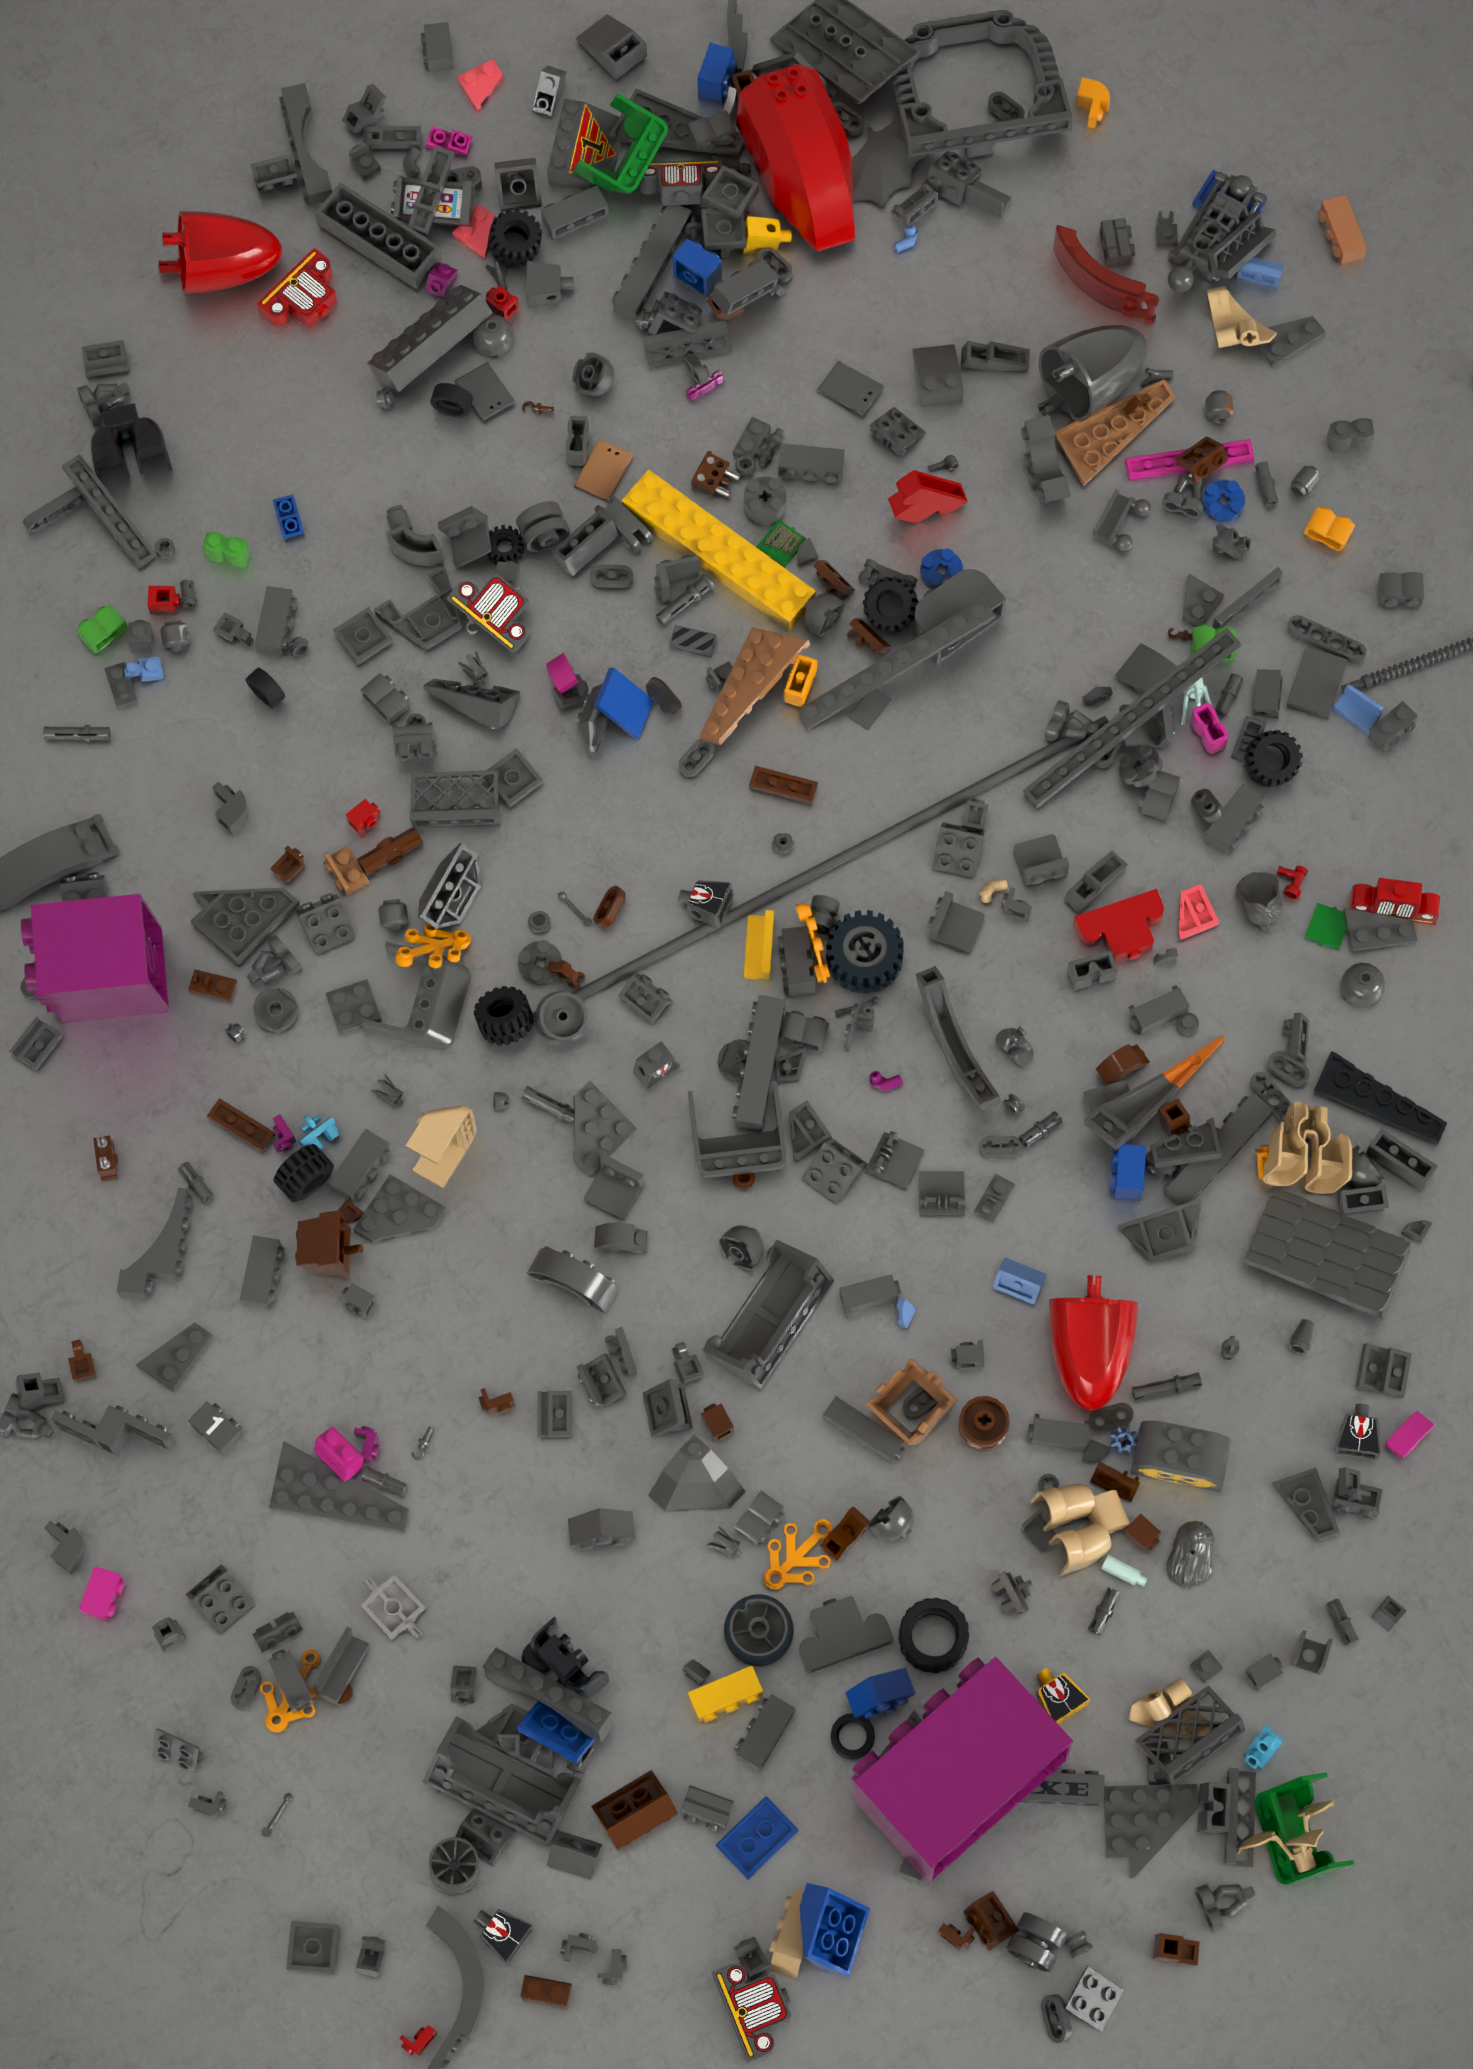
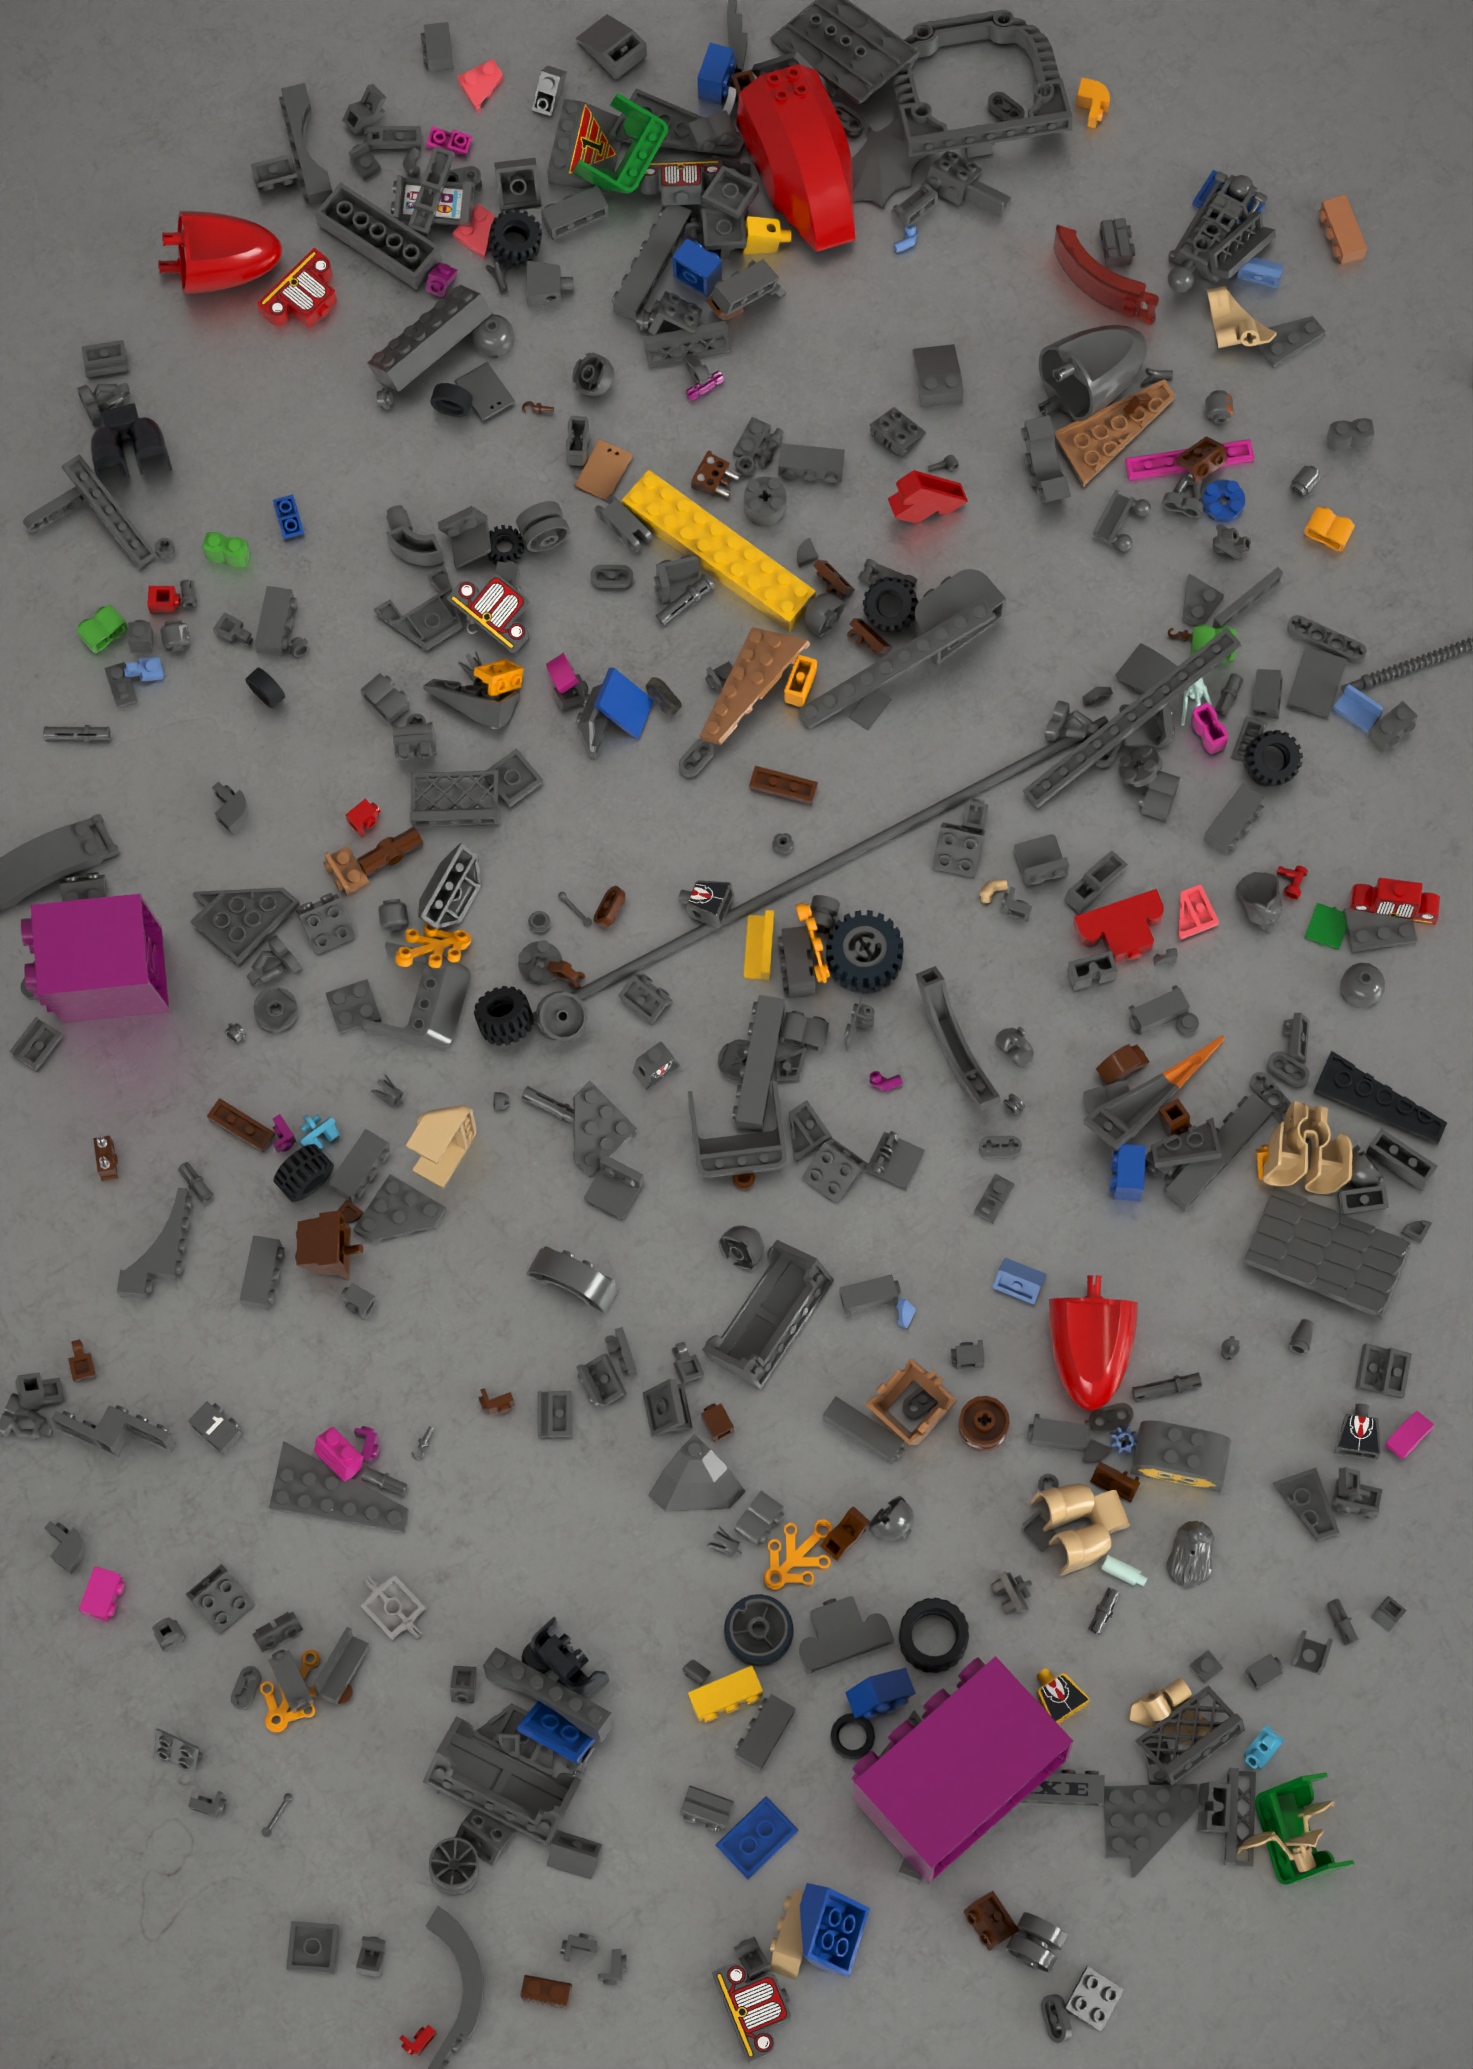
(177, 1356): dark grey wing -> none
(213, 985): reddish brown plate -> none
(289, 864): reddish brown bracket -> none
(363, 636): dark grey plate -> none
(500, 676): none -> light orange bracket
(503, 307): red brick -> none
(503, 1933): torso -> none
(585, 543): dark grey brick -> none
(601, 1528): dark grey brick -> none
(620, 1236): dark grey brick -> none
(634, 1809): reddish brown slope -> none
(693, 640): dark grey tile -> none
(777, 263): dark grey plate -> none
(781, 543): piece -> none
(850, 388): dark grey container -> none
(875, 1001): dark grey hinge -> none
(935, 559): blue plate -> none
(941, 1193): dark grey hinge -> none
(952, 1935): reddish brown bracket -> none
(955, 924): dark grey bracket -> none
(994, 357): dark grey slope -> none
(1040, 1129): dark grey pin -> none
(1078, 1944): dark grey wheel -> none
(1143, 1533): reddish brown brick -> none
(1165, 1231): dark grey wing -> none
(1166, 231): dark grey plate -> none
(1175, 1950): reddish brown brick -> none
(1207, 805): dark grey plate -> none
(1207, 1900): dark grey piece -> none
(1266, 483): dark grey pin -> none
(1401, 588): dark grey brick -> none

